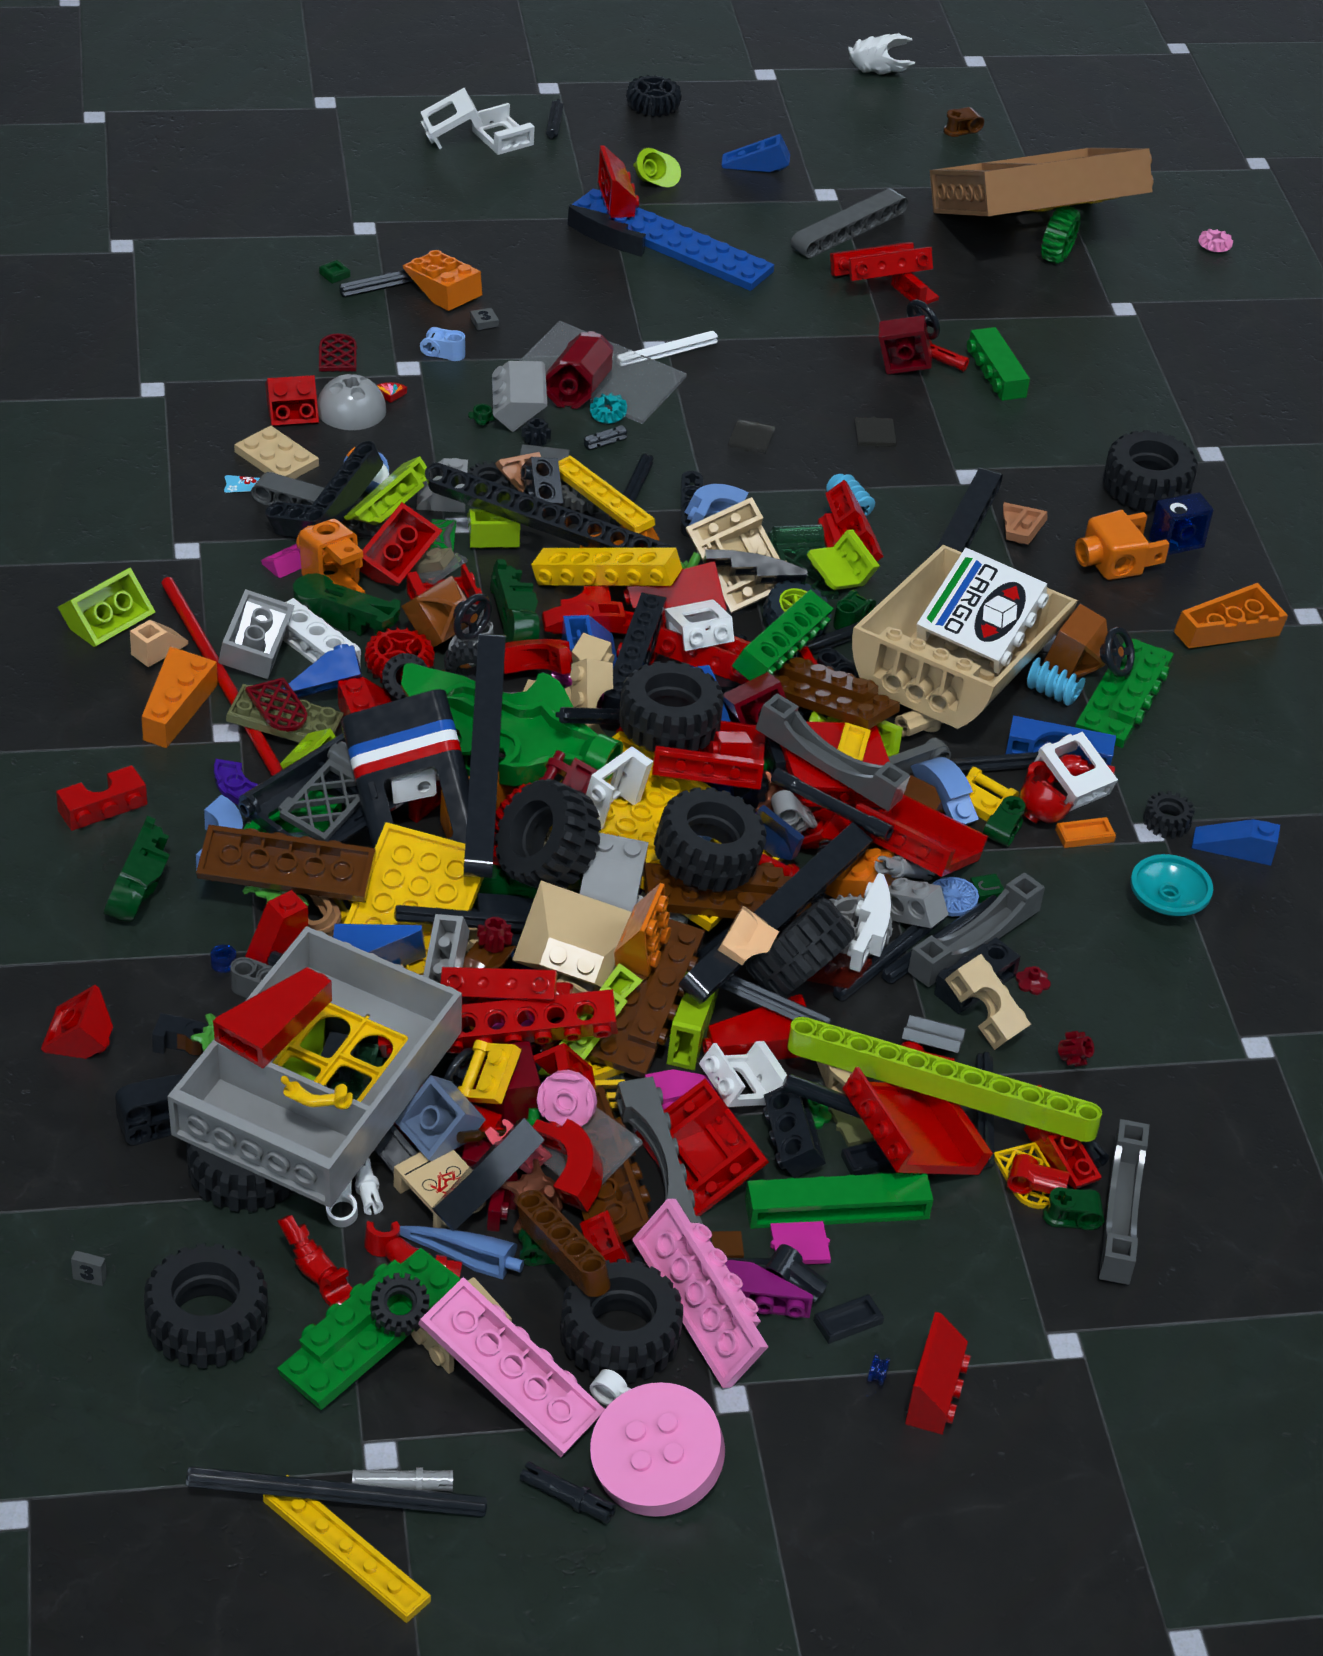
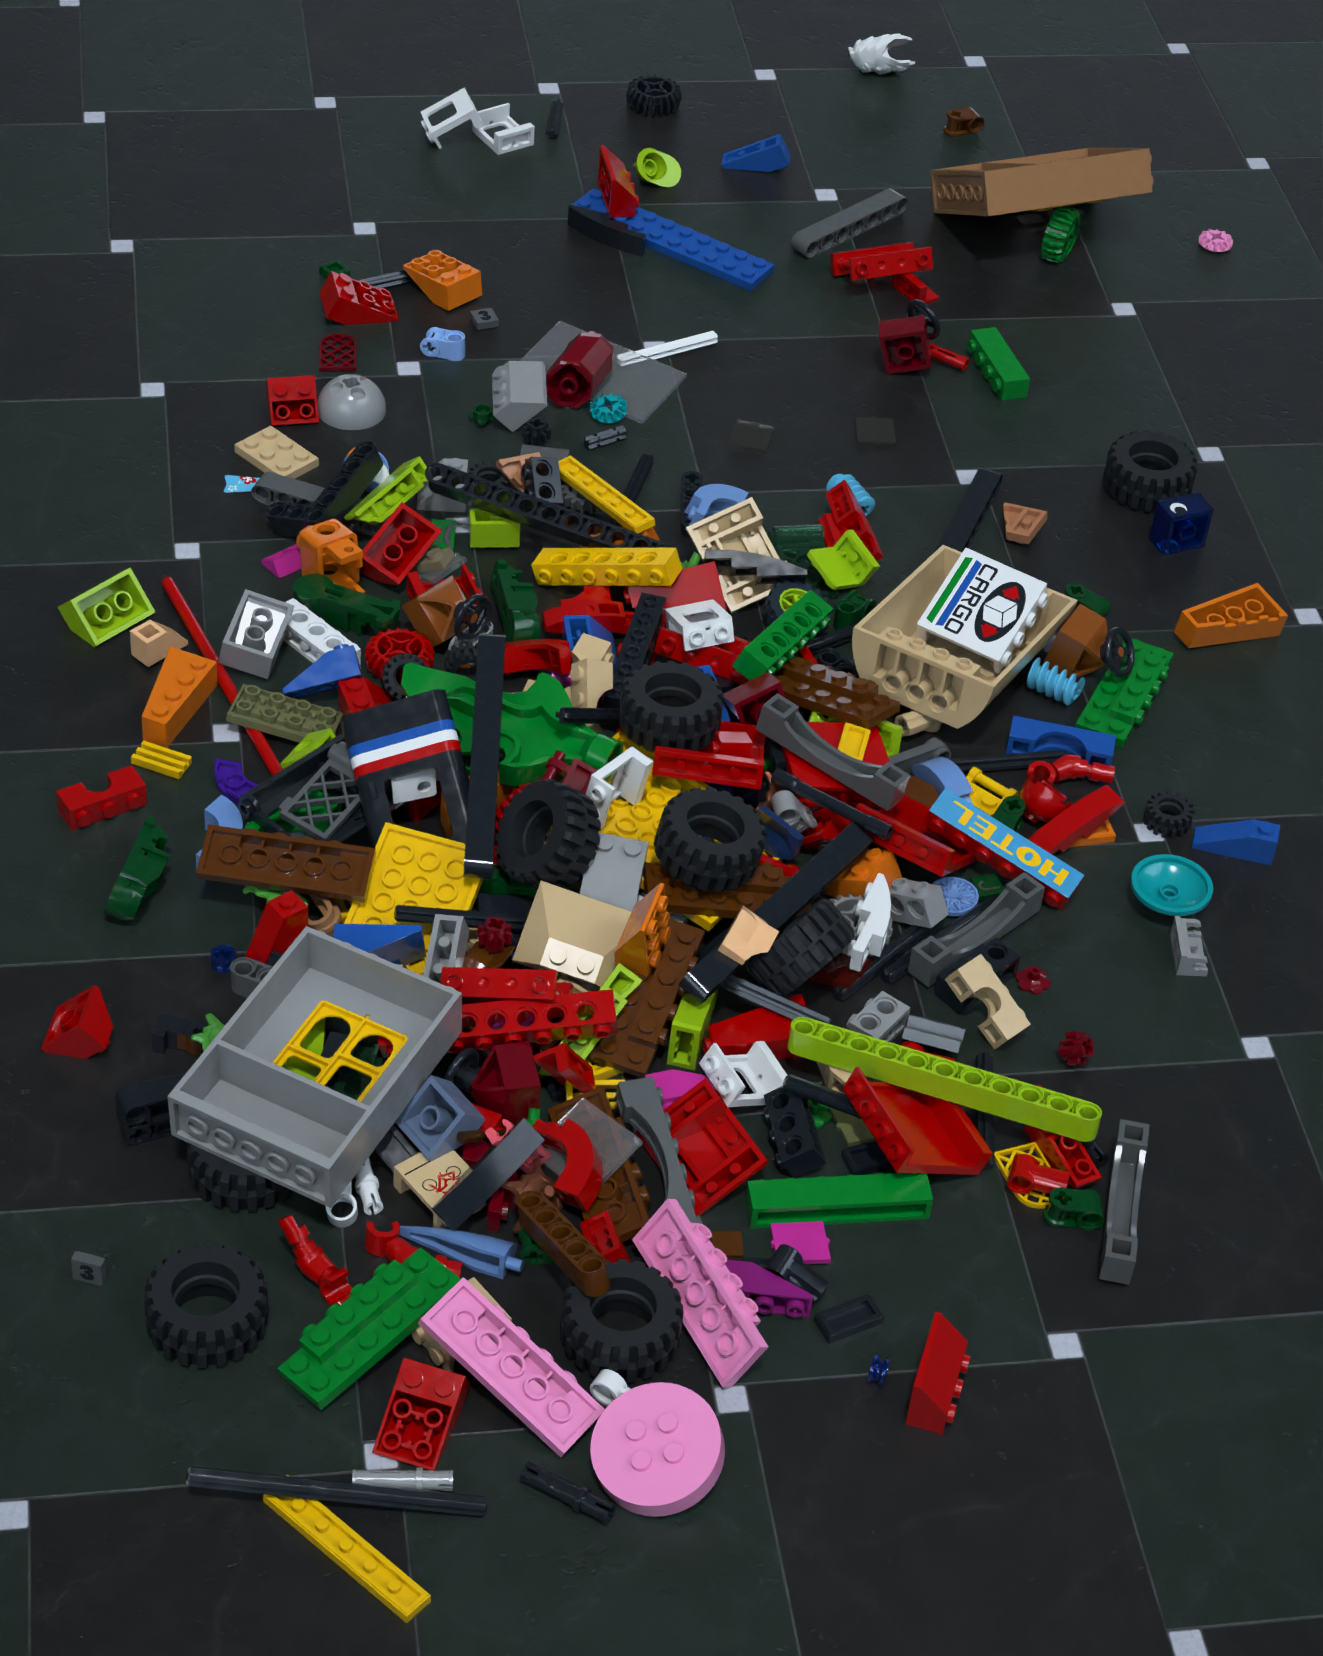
(157, 757): none -> yellow tile
(250, 690): dark red window -> none
(273, 1017): red slope -> none
(296, 1092): yellow piece -> none
(356, 301): none -> red slope
(392, 391): red tile -> none
(394, 1286): black tyre -> none
(421, 1414): none -> red slope
(495, 1073): yellow plate -> none
(567, 1096): bright pink tile -> none
(881, 1018): none -> light grey brick
(901, 868): light grey pin -> none
(1002, 847): none -> brick
(1077, 820): none -> red slope
(1086, 786): white window -> none
(1088, 599): none -> dark green piece
(1118, 546): orange piece -> none
(1188, 948): none -> light grey hinge

